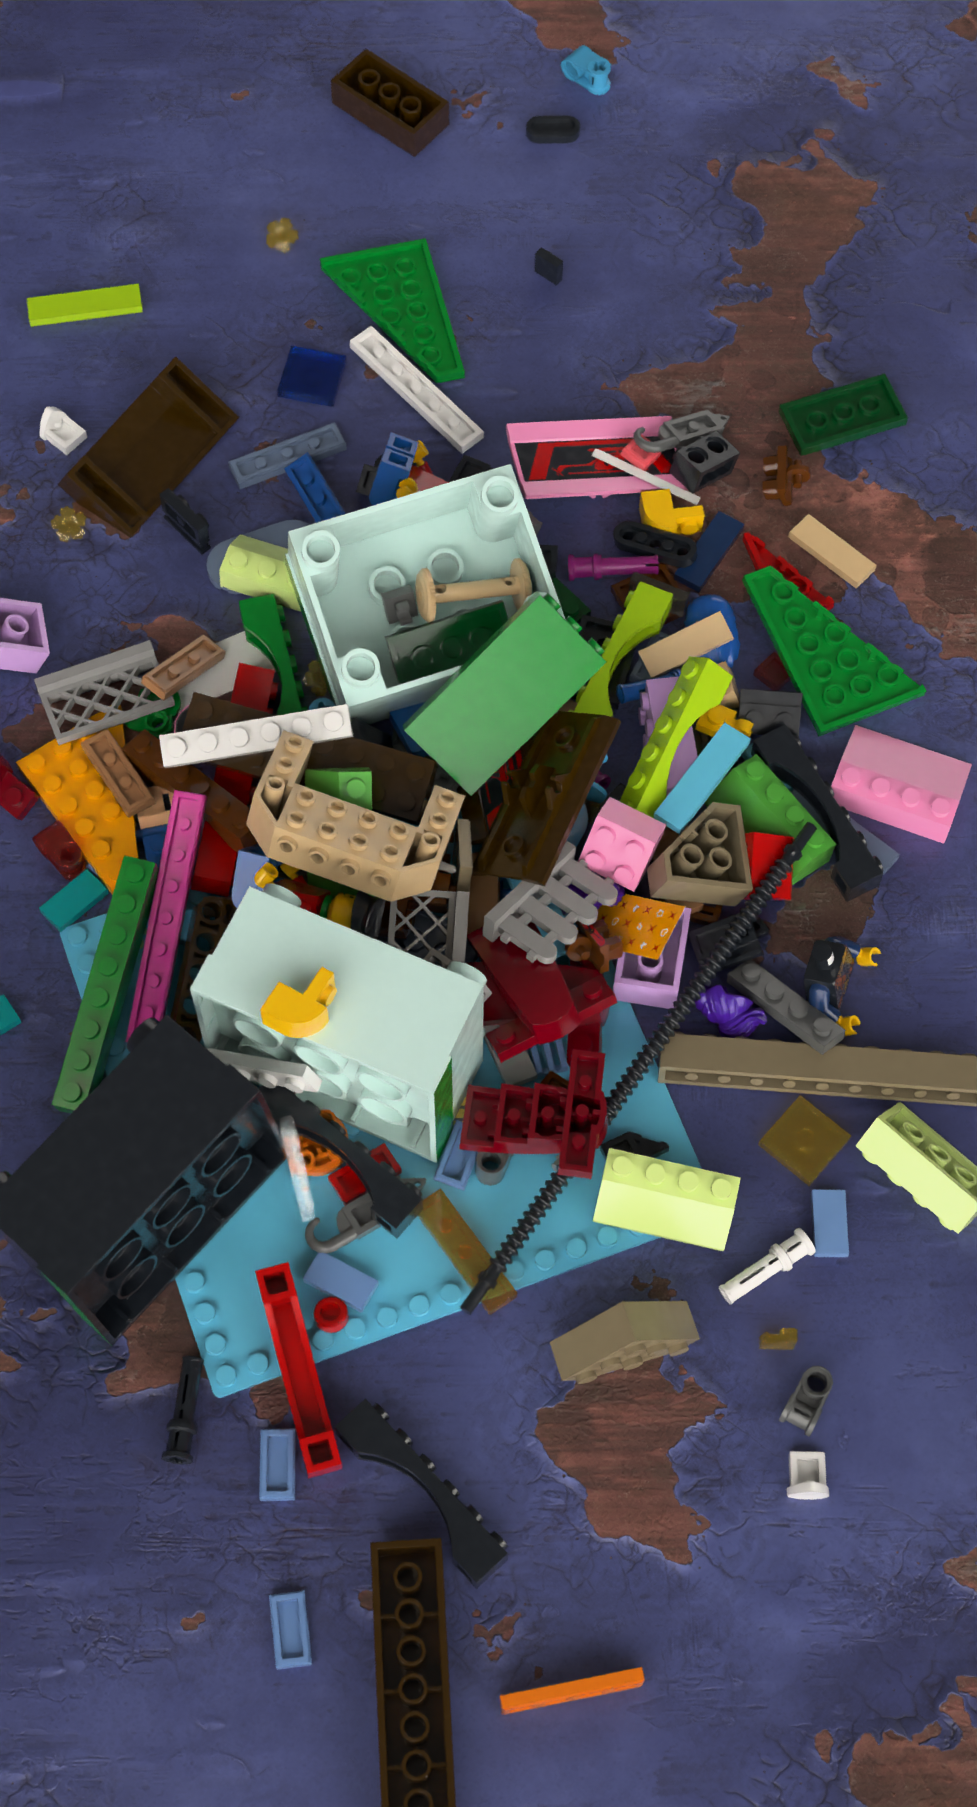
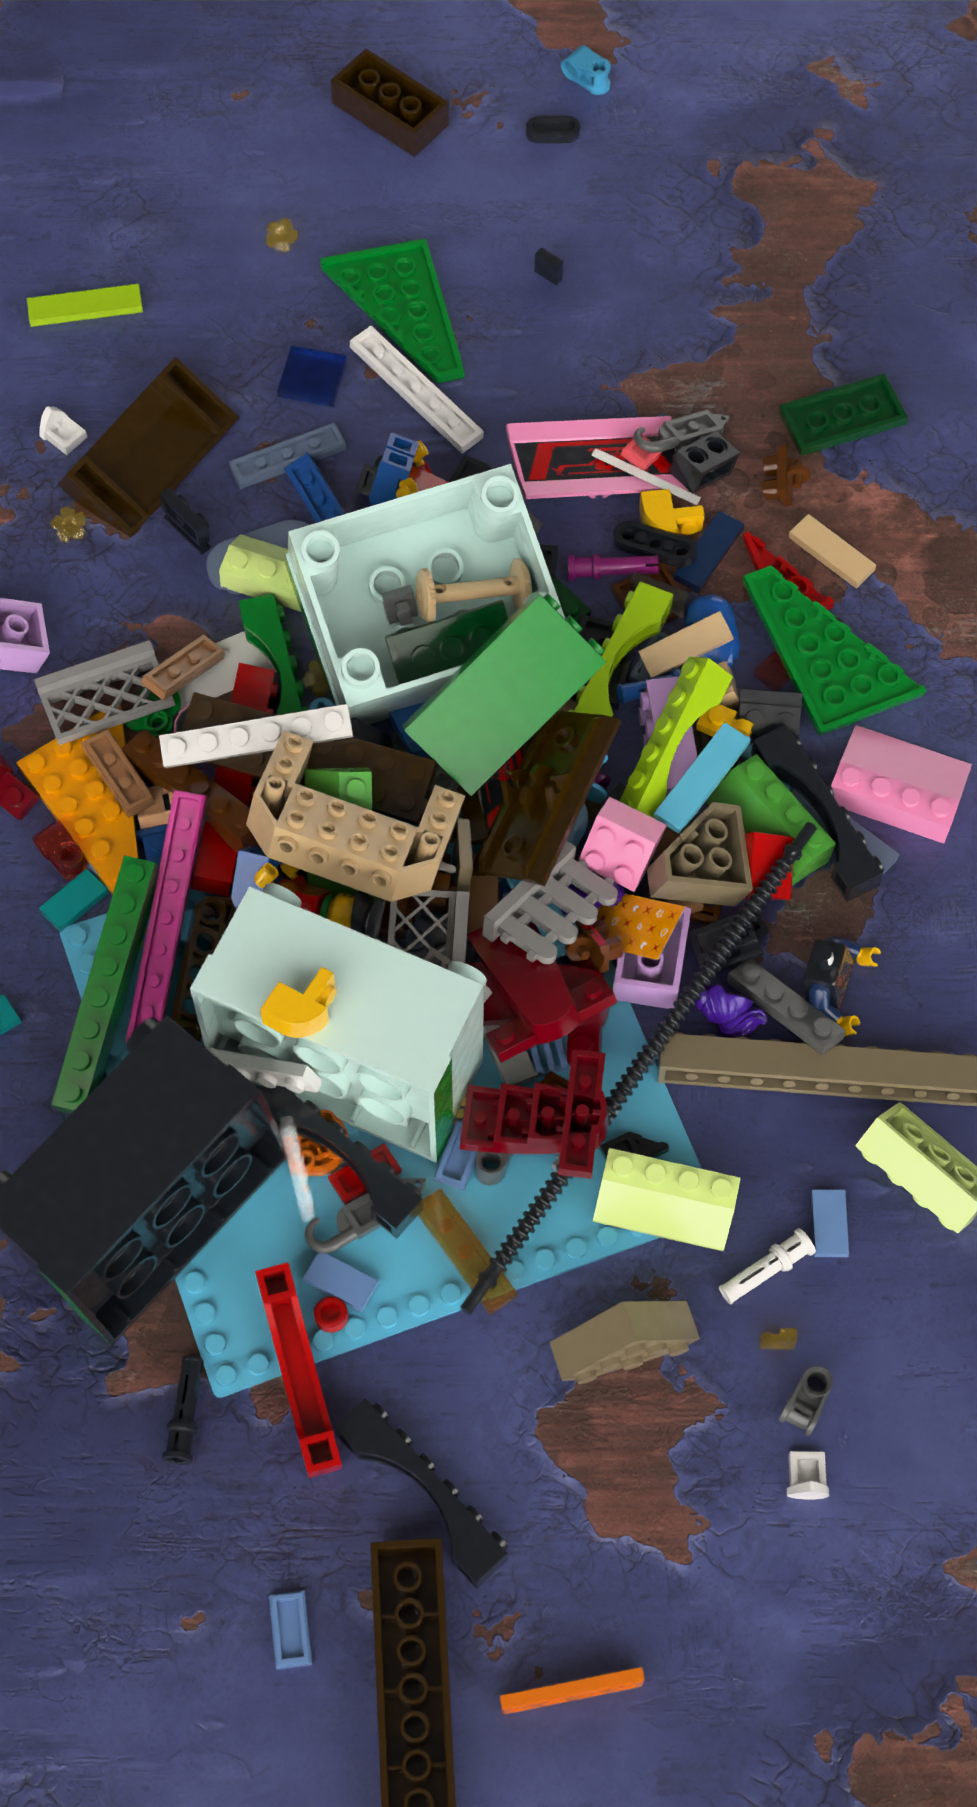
(277, 1464): medium blue tile -> none
(804, 1140): clear yellow tile -> none

